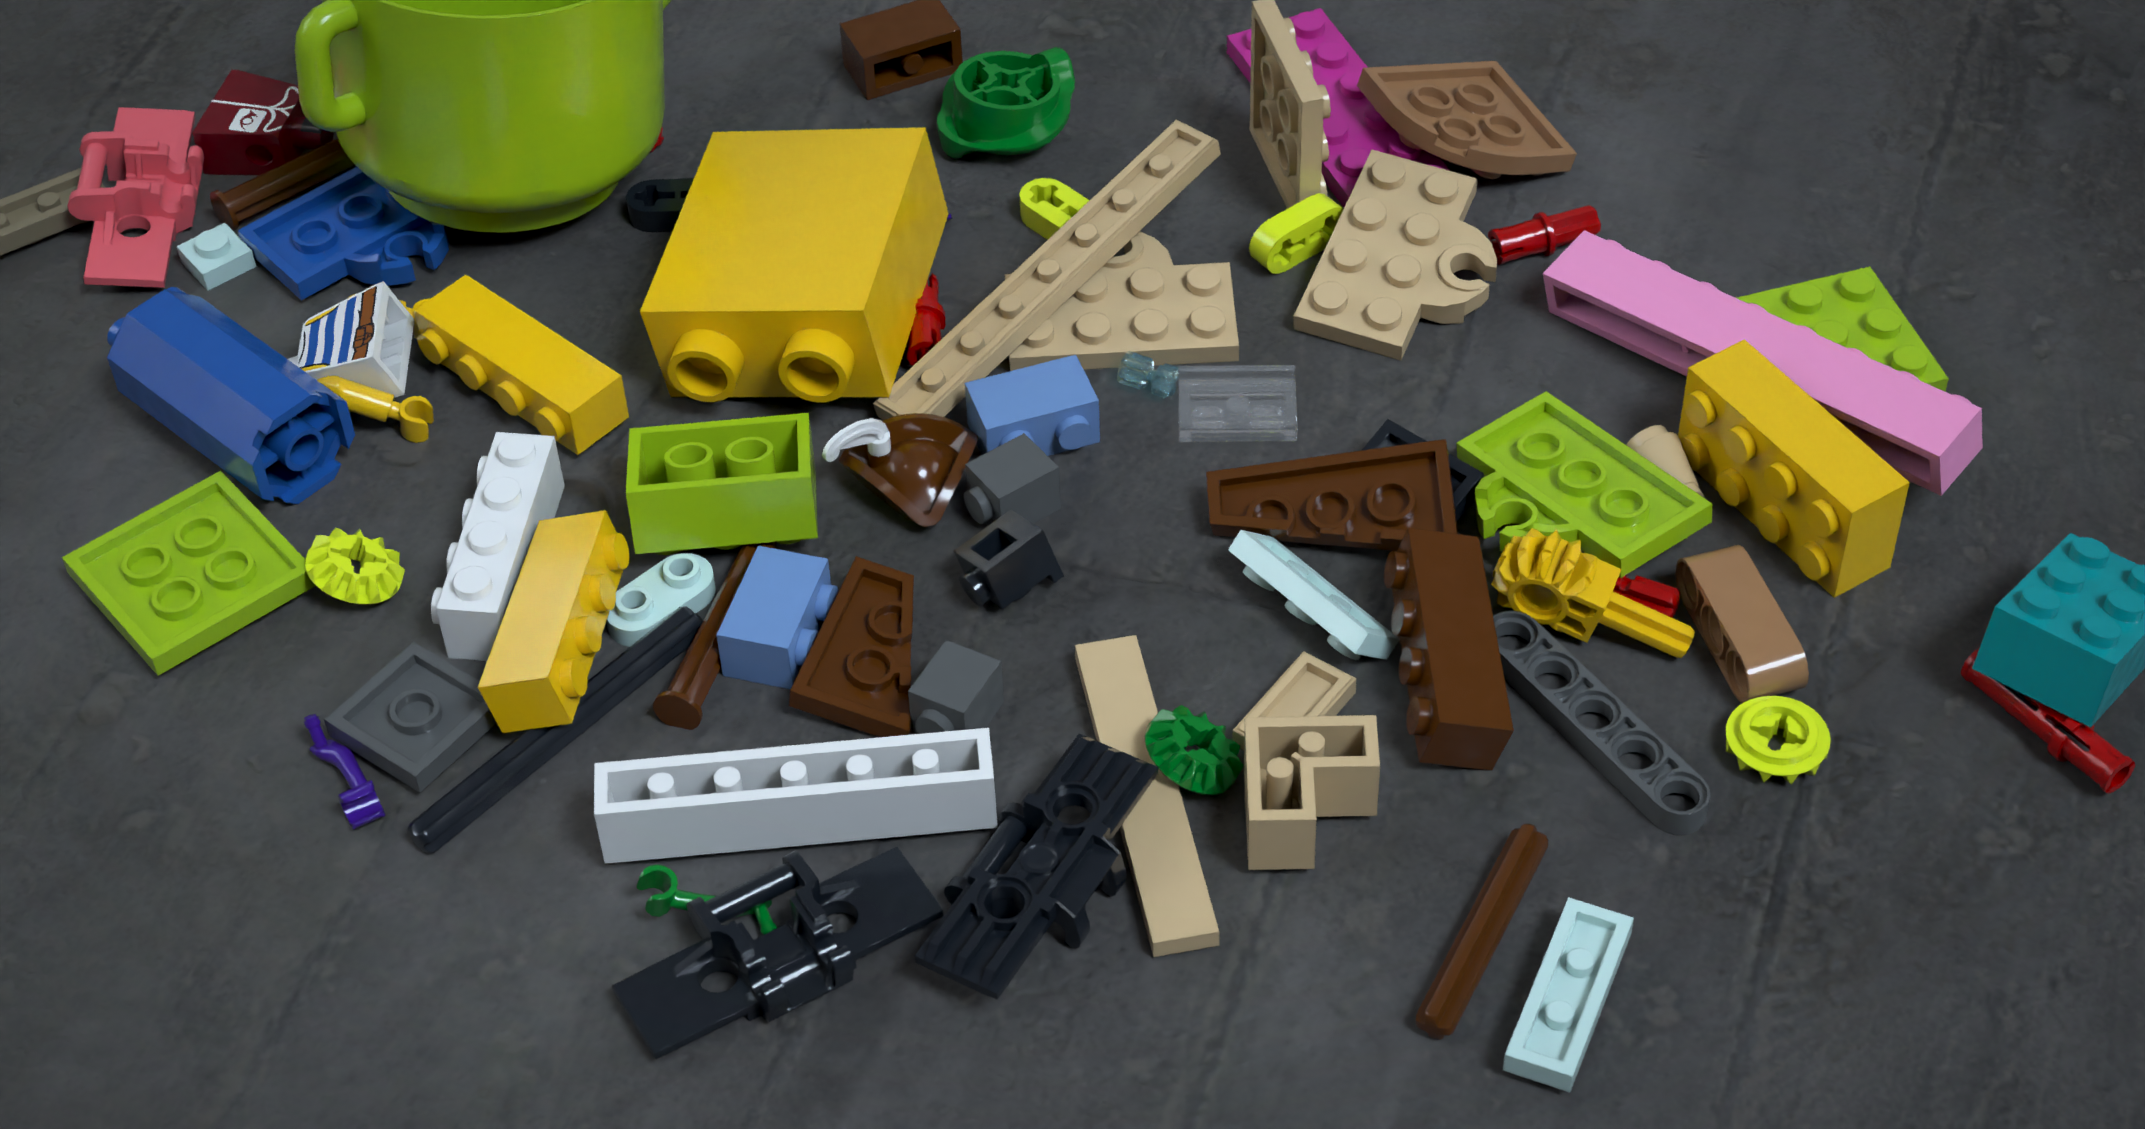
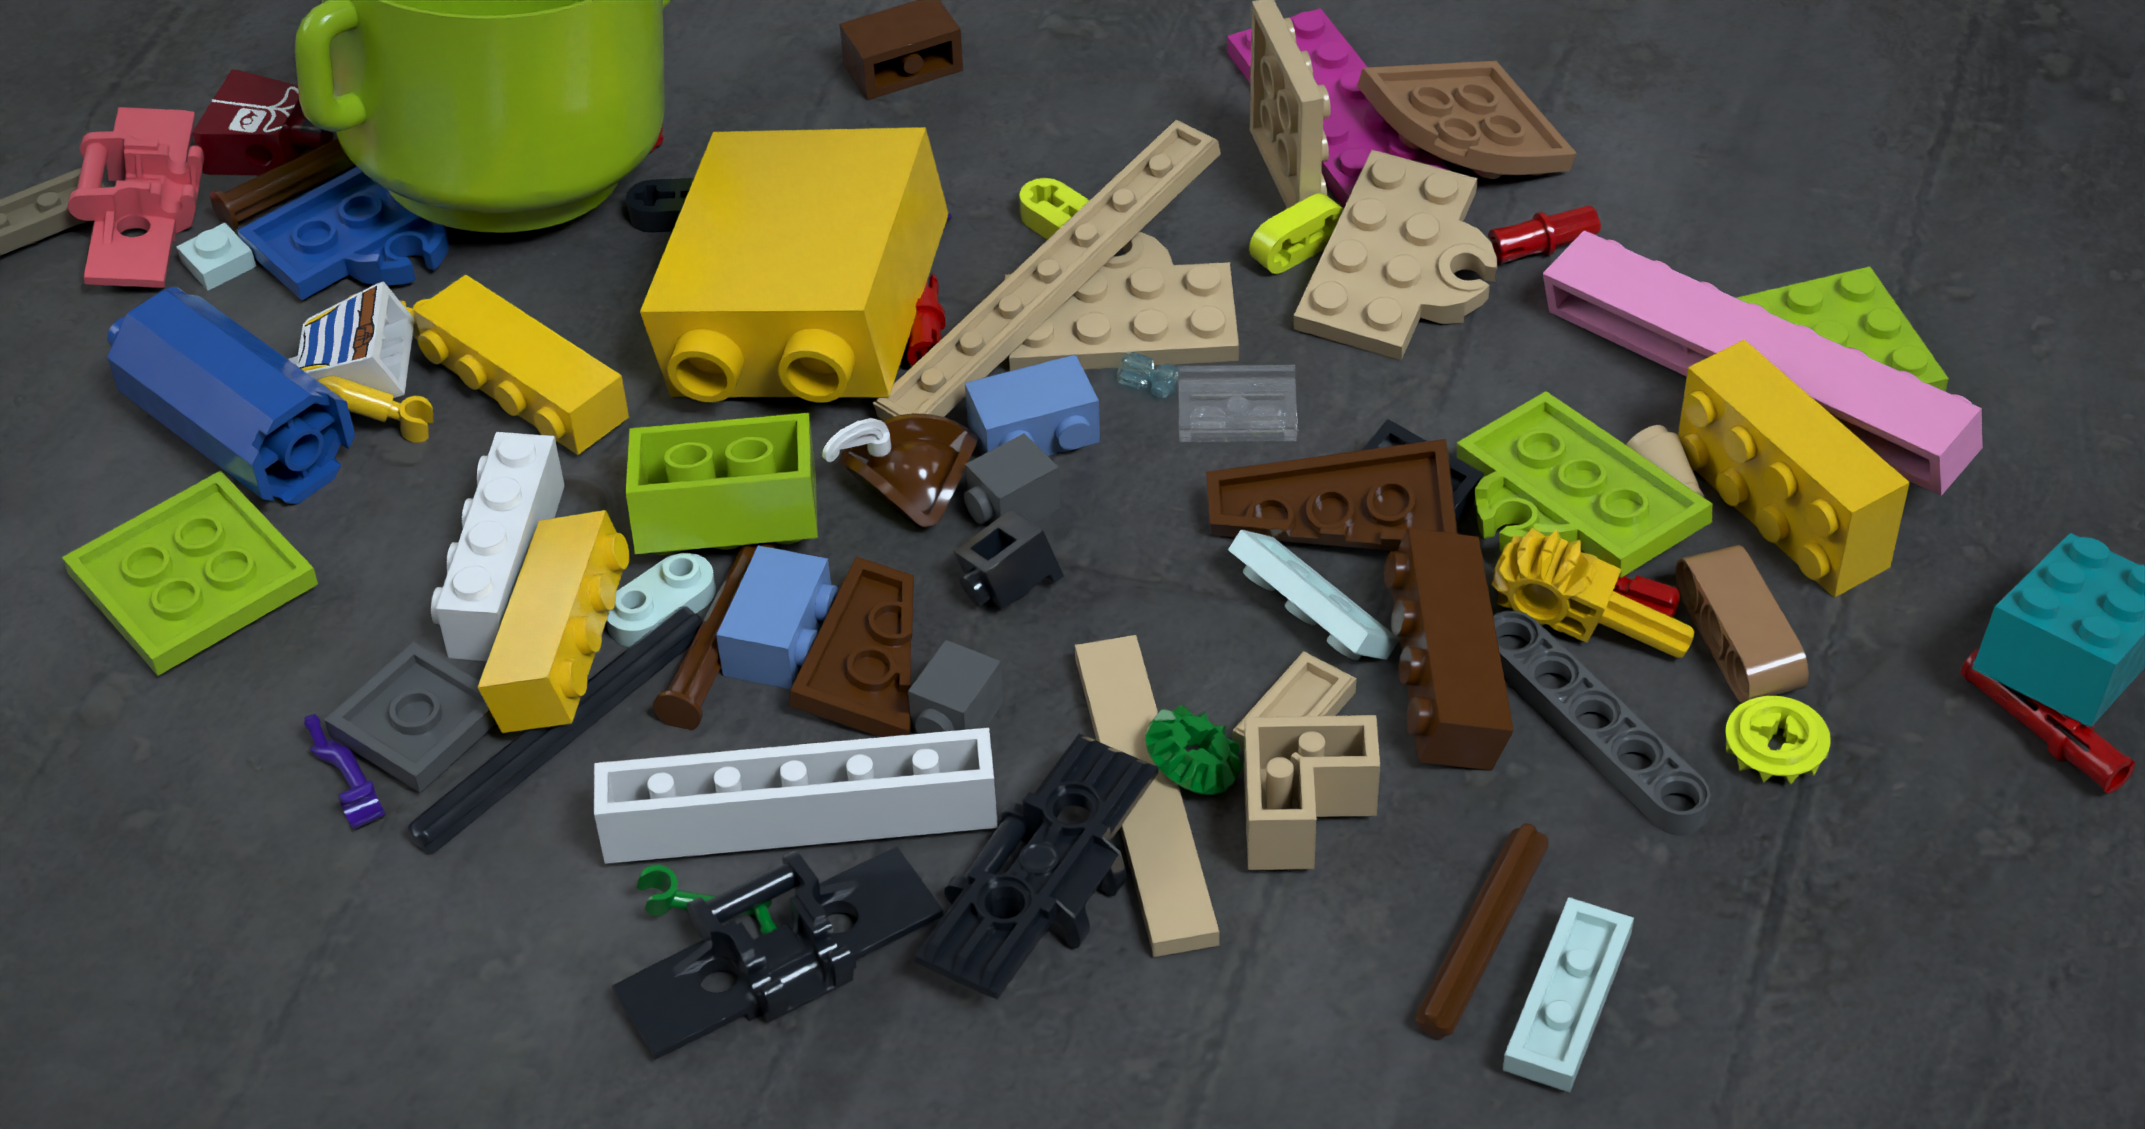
(331, 569): neon yellow gear -> none
(1006, 102): green piece -> none

